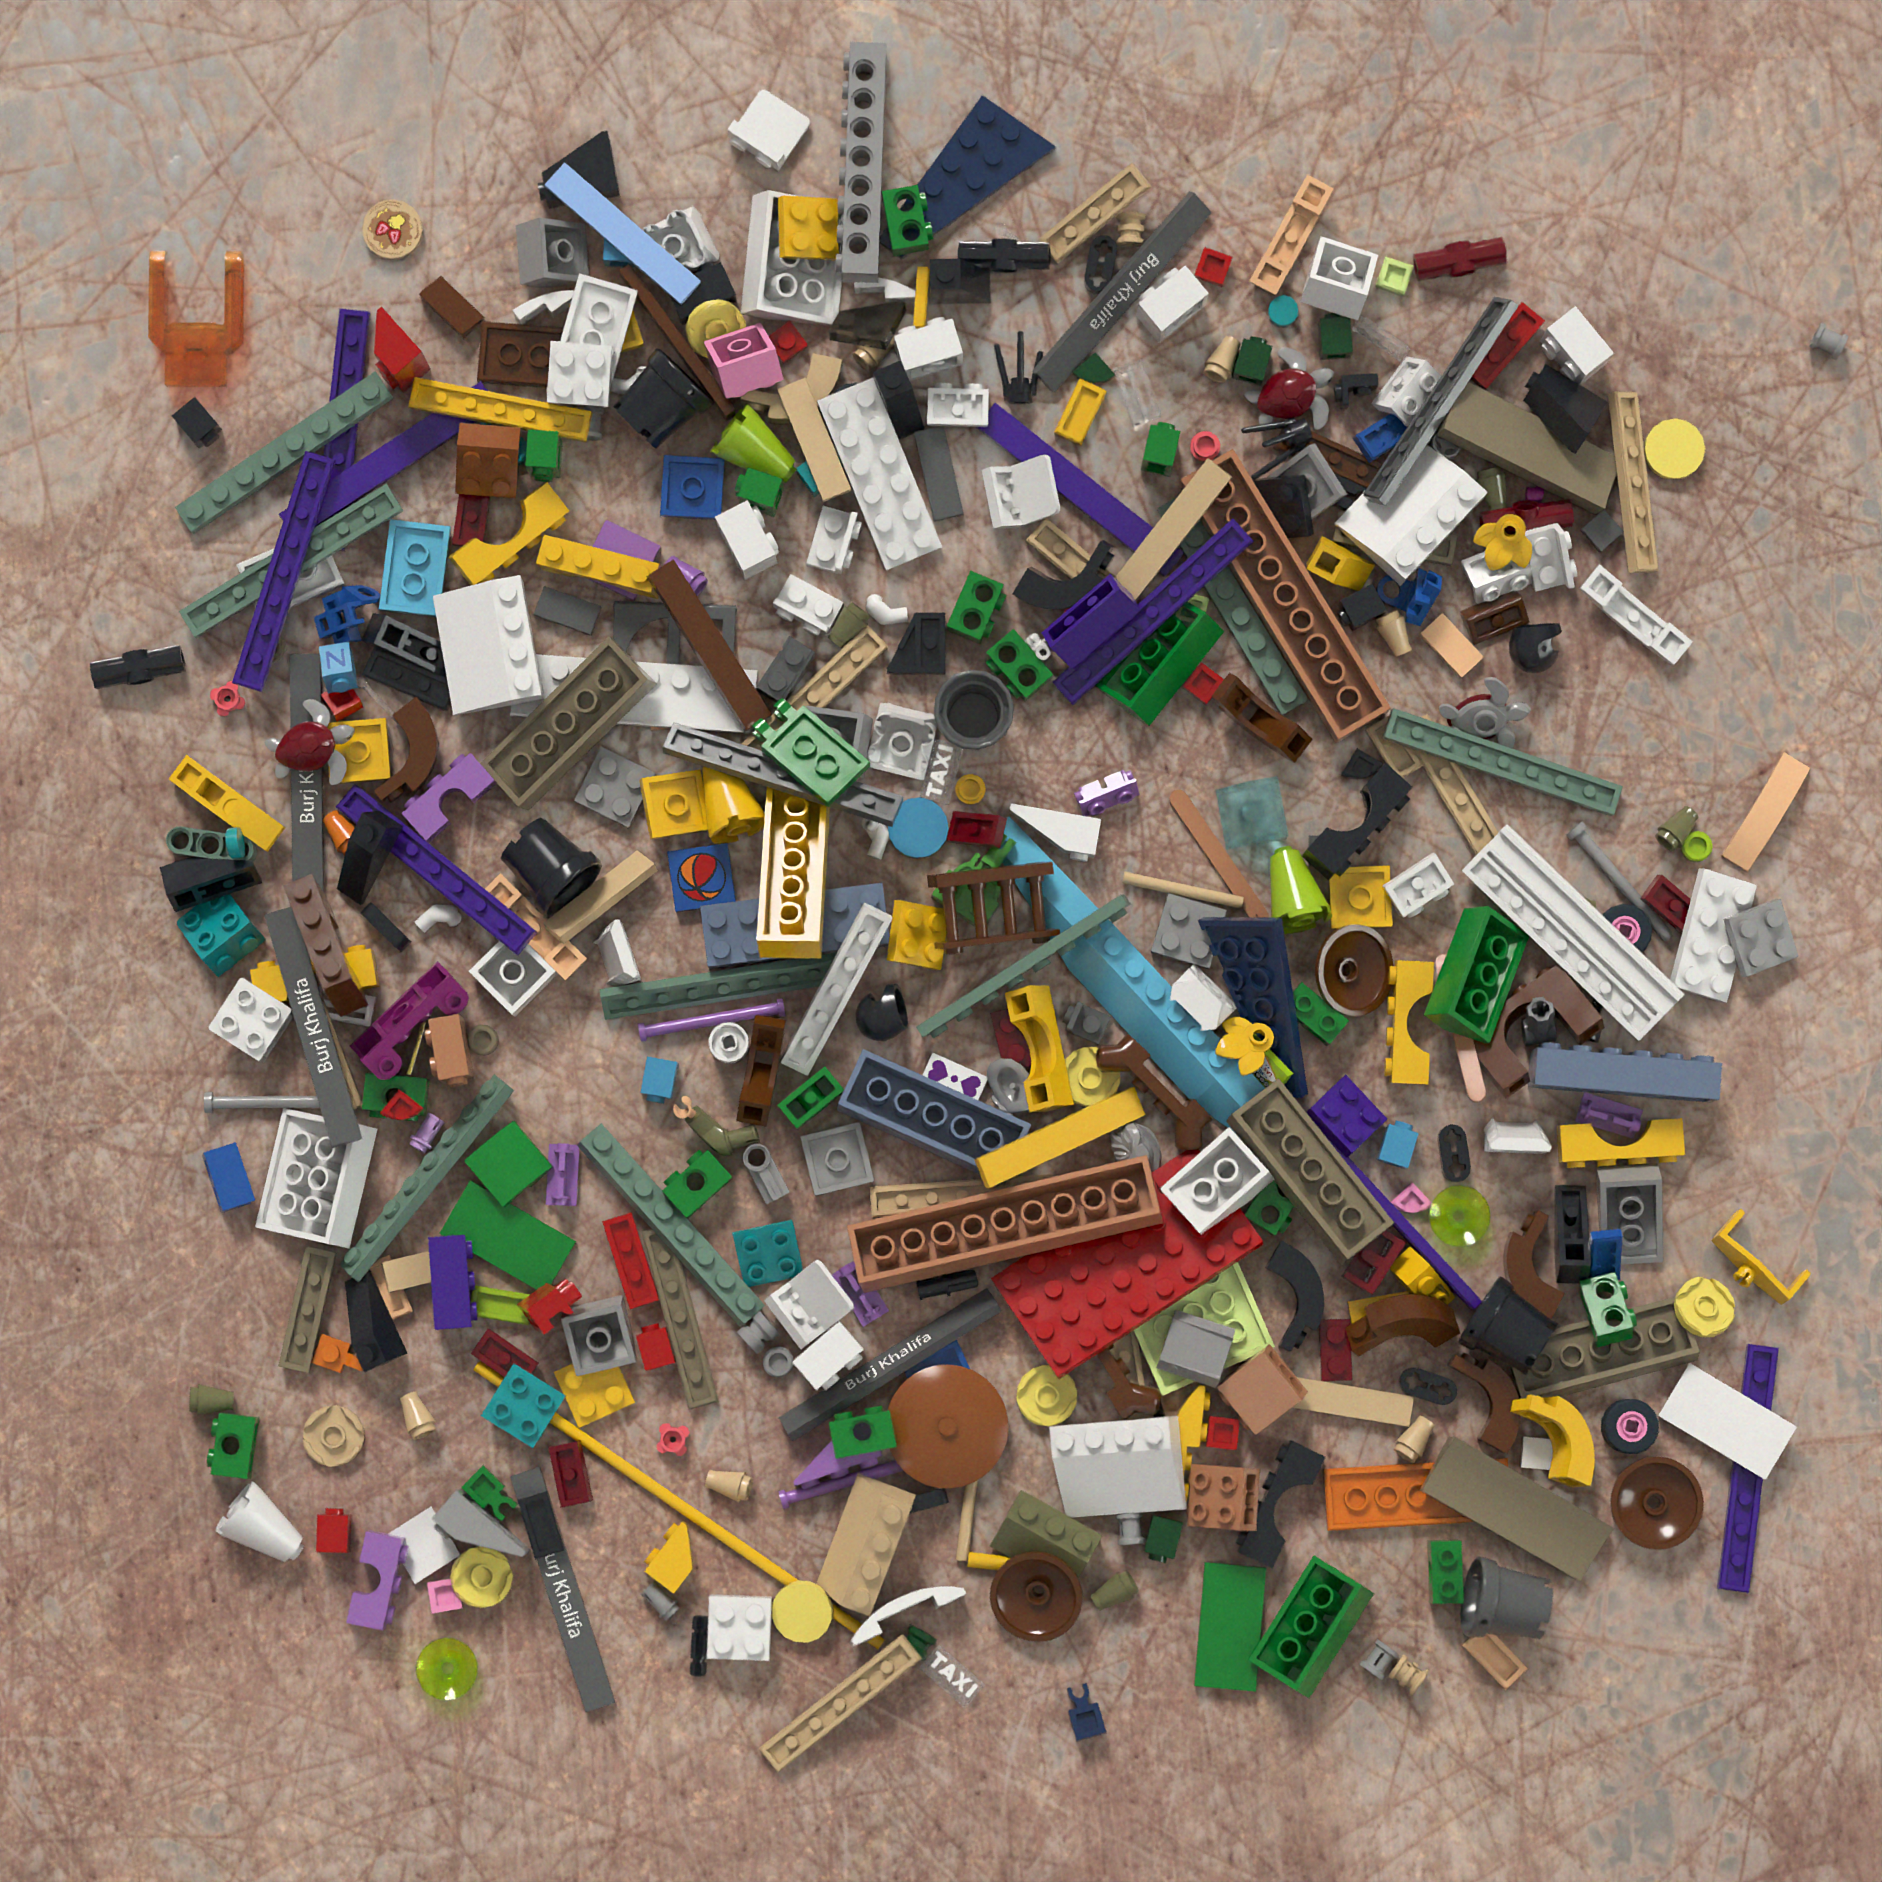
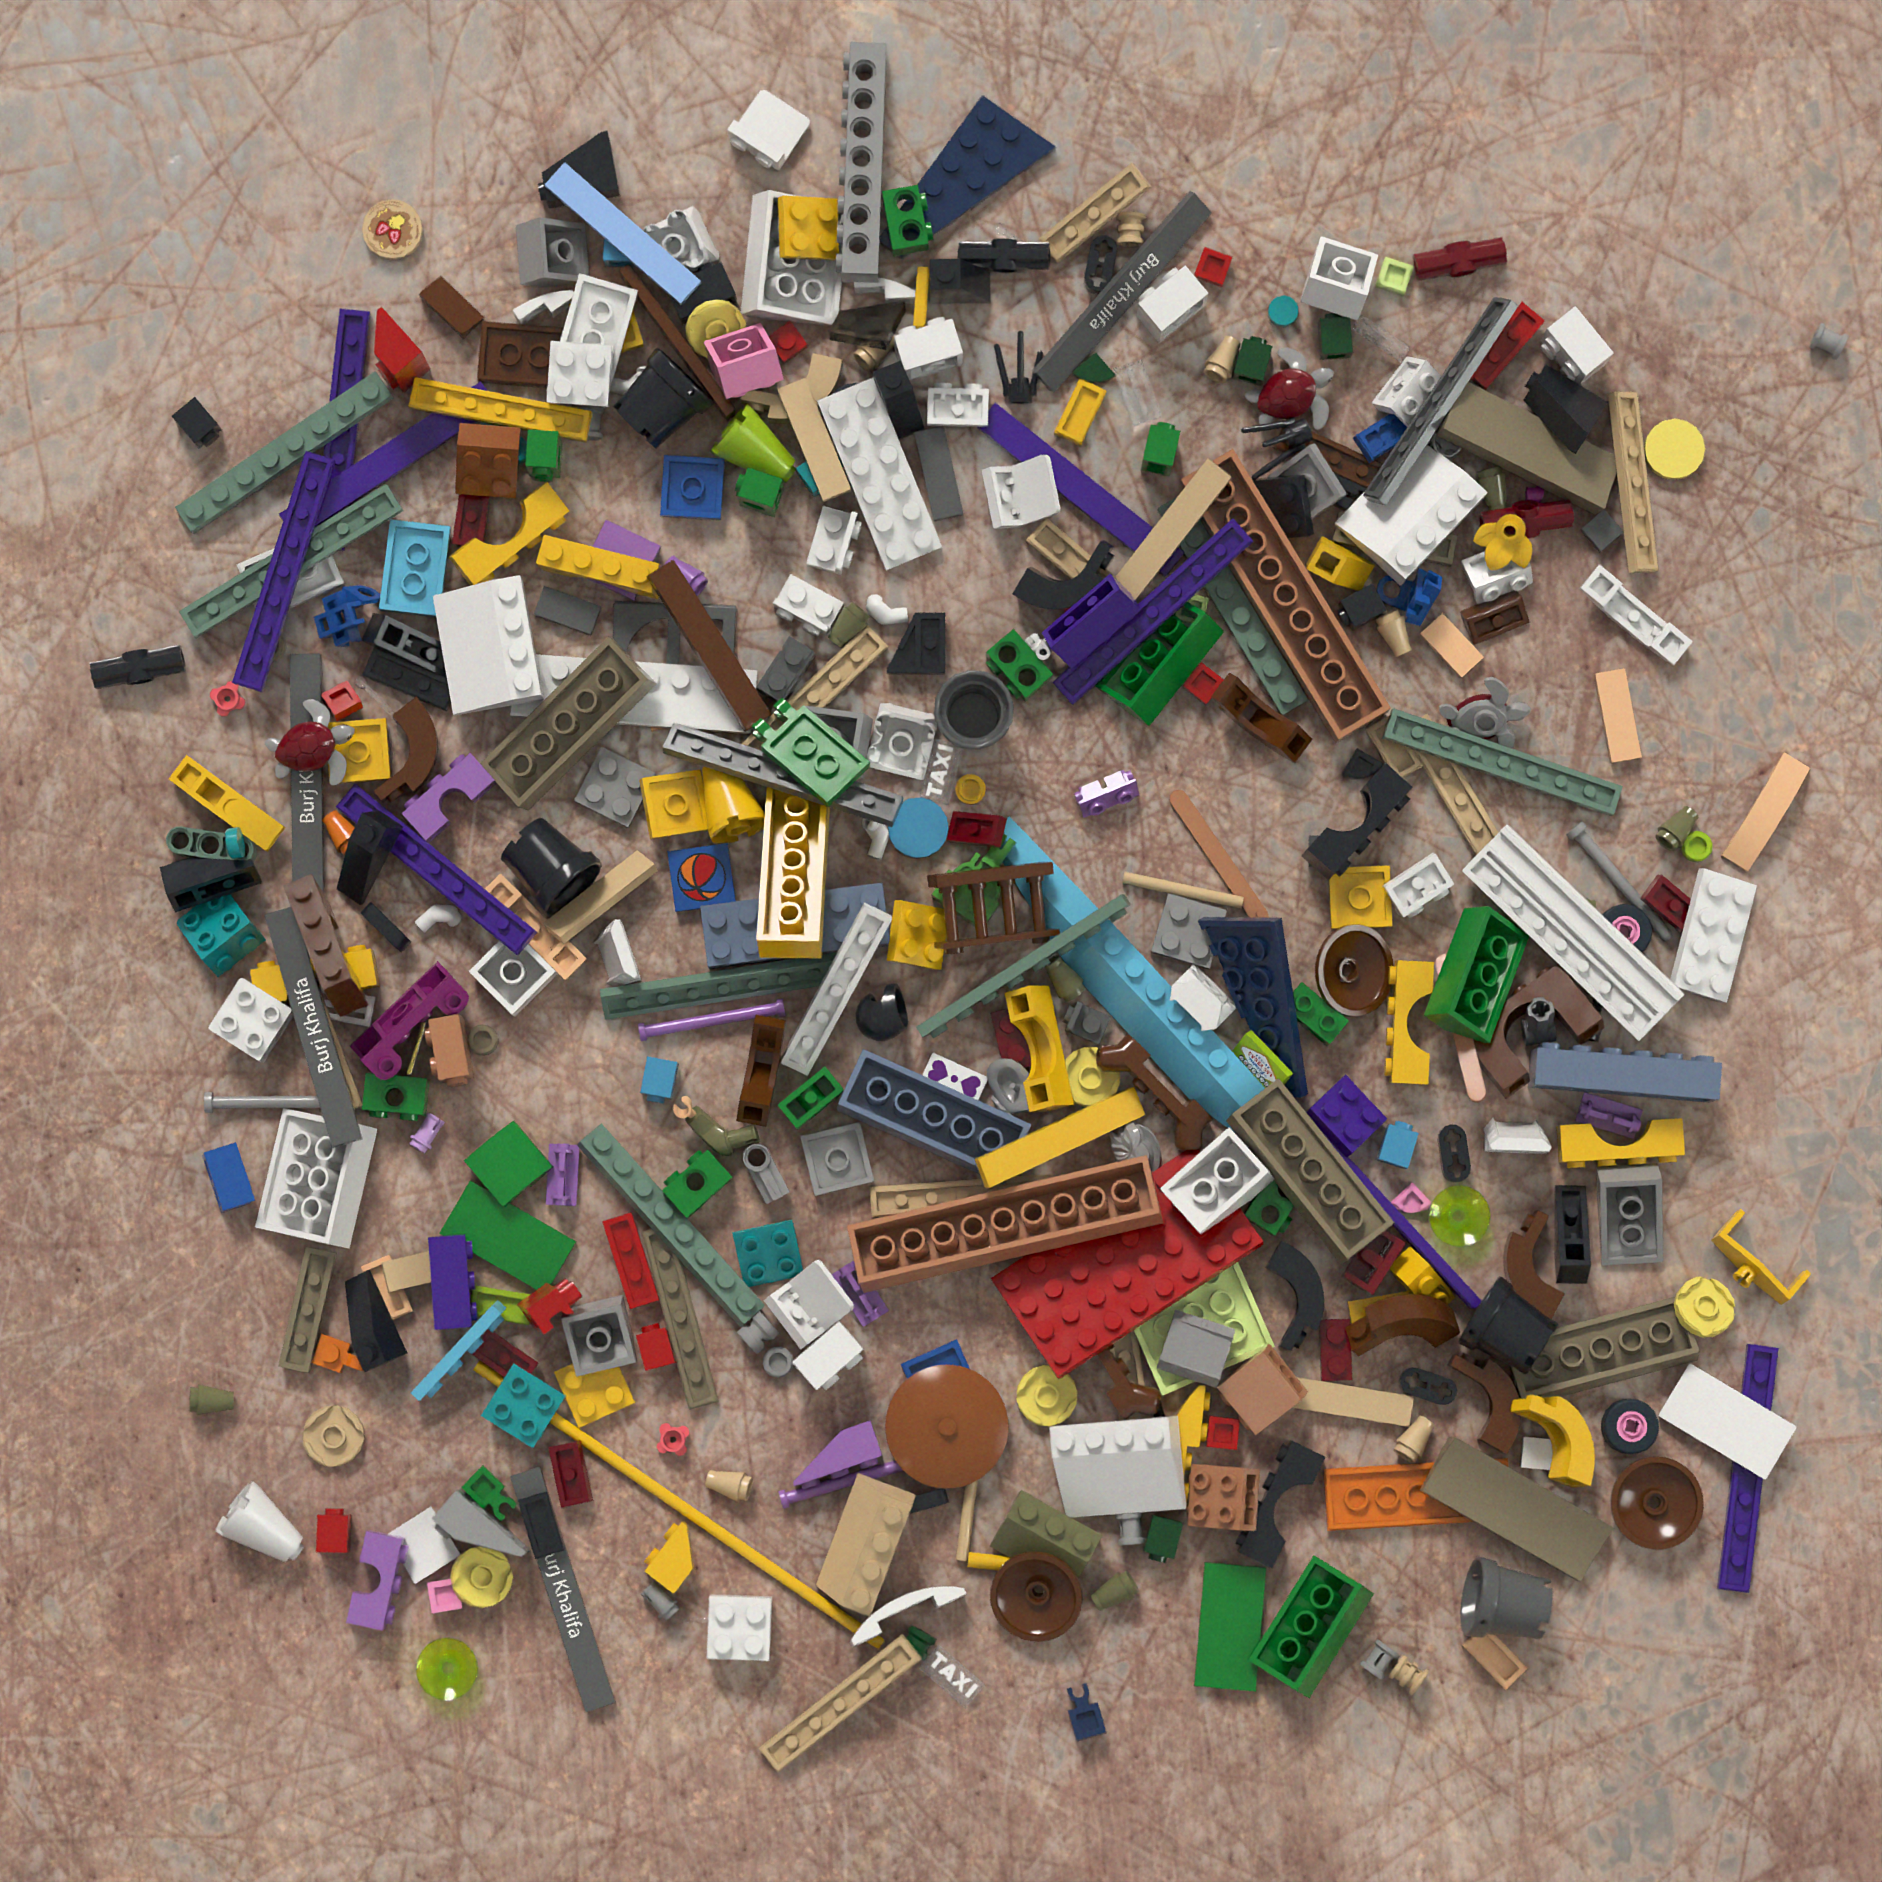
(196, 350): clear orange plate -> none
(245, 1430): green brick -> none
(338, 667): dark azure brick -> none
(401, 1107): red tile -> none
(417, 1417): tan cone -> none
(426, 1177): sand green plate -> none
(451, 1361): none -> medium azure plate
(699, 1639): black axle -> none
(729, 1043): white wheel -> none
(746, 540): white brick -> none
(802, 1611): light yellow tile -> none
(845, 1442): green brick -> none
(890, 1364): dark grey tile -> none
(947, 1284): black axle -> none
(969, 605): green brick -> none
(1064, 979): none -> olive cone
(1066, 831): white slope -> none
(1205, 446): coral plate -> none
(1242, 1046): yellow plate -> none
(1252, 813): clear light blue slope -> none
(1291, 235): light nougat slope -> none
(1295, 892): lime cone -> none
(1358, 384): black bracket -> none
(1445, 1571): green brick -> none
(1532, 648): black helmet -> none
(1550, 557): white bracket -> none
(1602, 1310): brick -> none
(1605, 1252): blue plate -> none
(1617, 716): none -> light nougat tile
(1760, 937): light grey plate -> none

